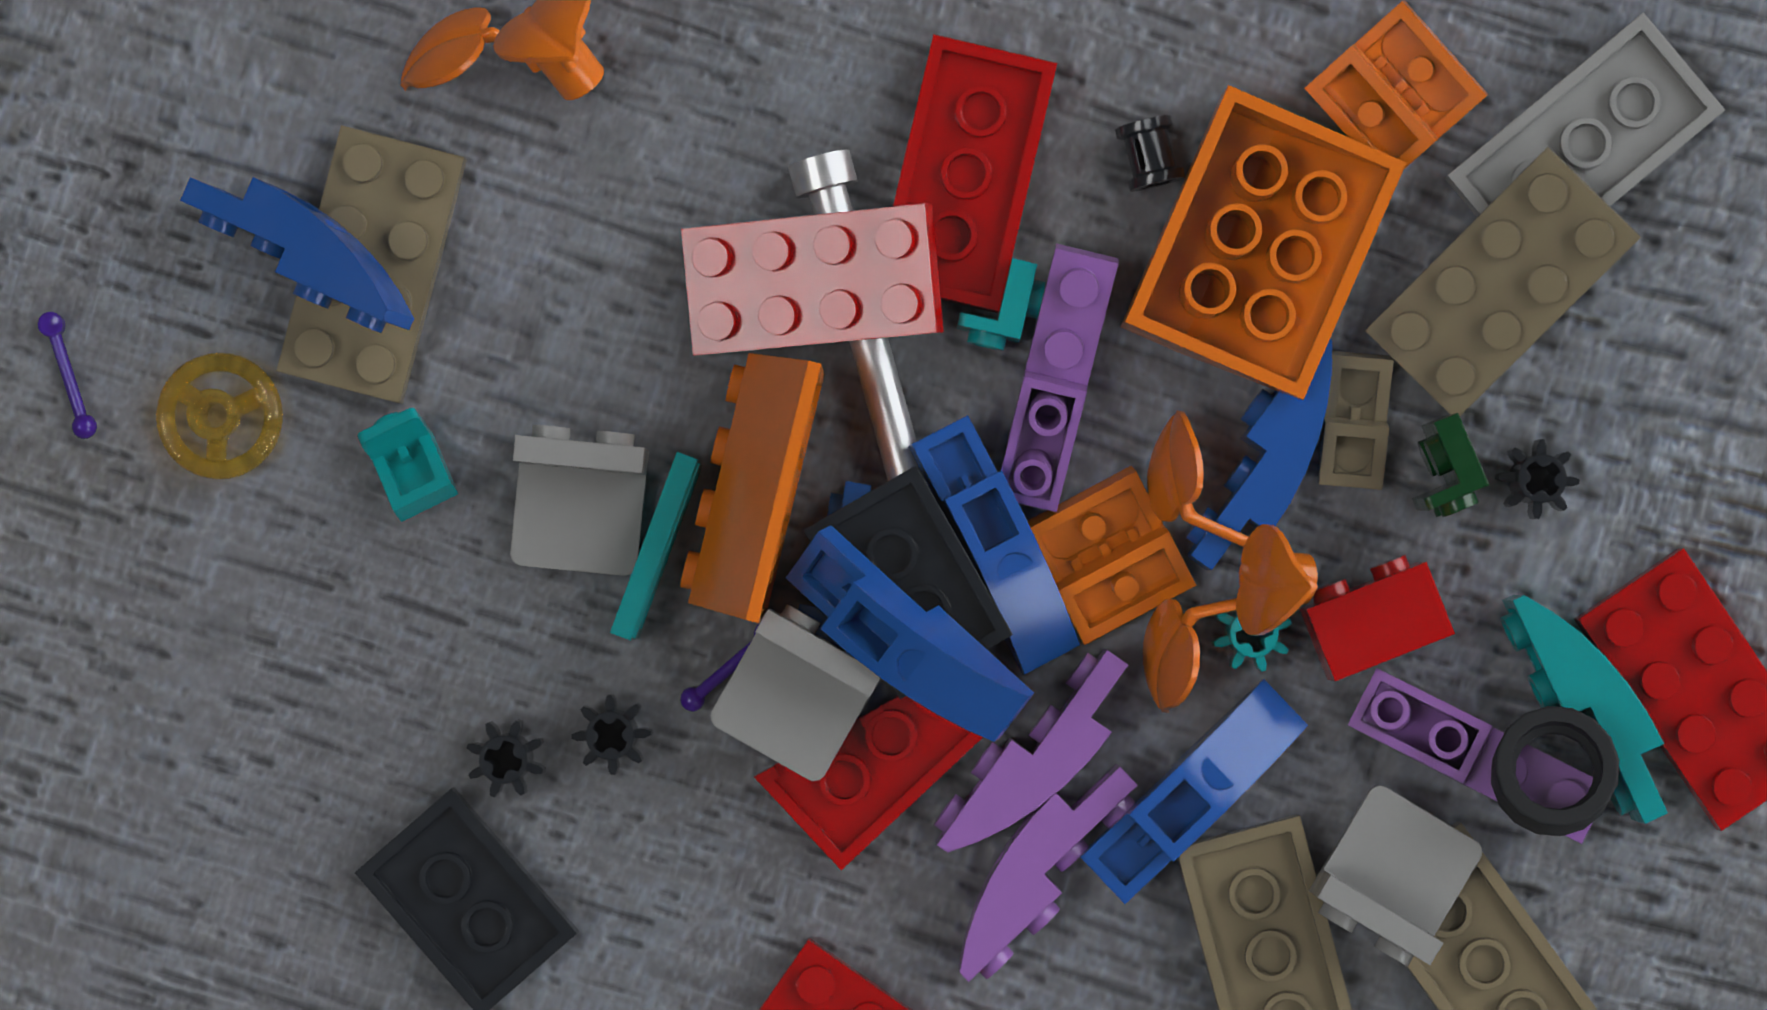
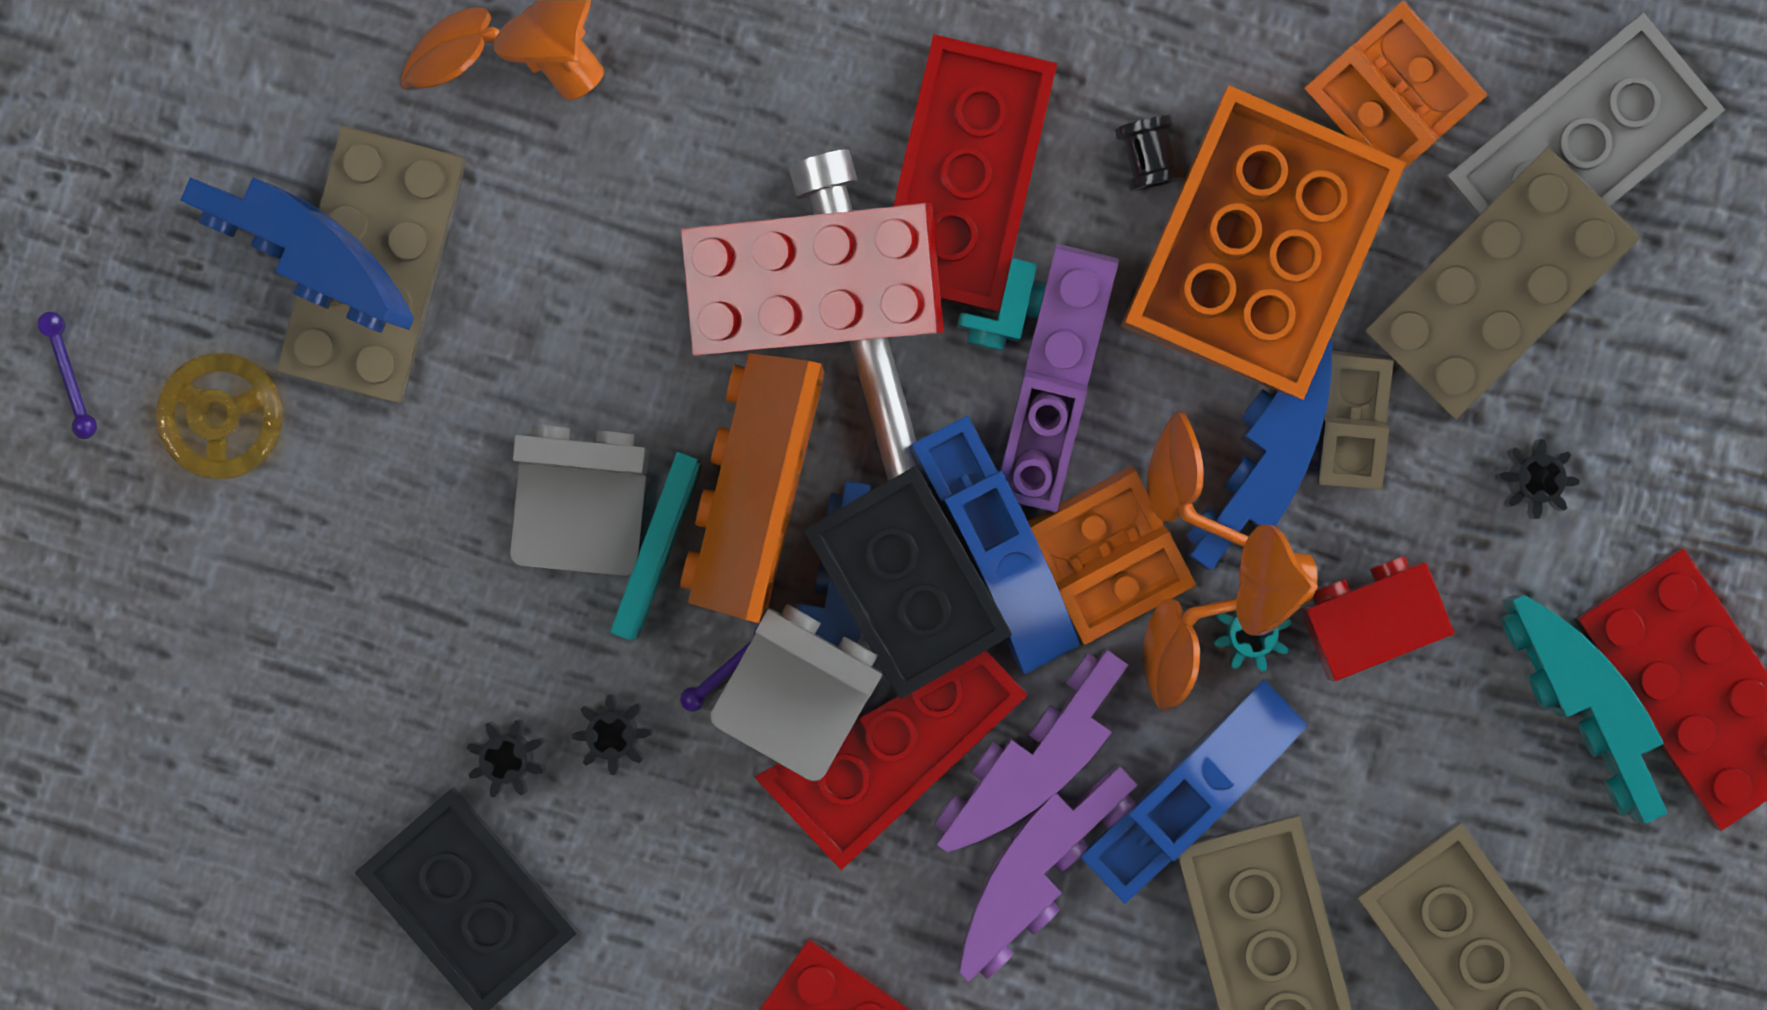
(408, 463): teal bracket -> none
(903, 644): blue slope -> none
(1396, 874): light grey bracket -> none
(1450, 454): dark green bracket -> none
(1460, 744): medium lavender slope -> none
(1555, 722): black tyre -> none

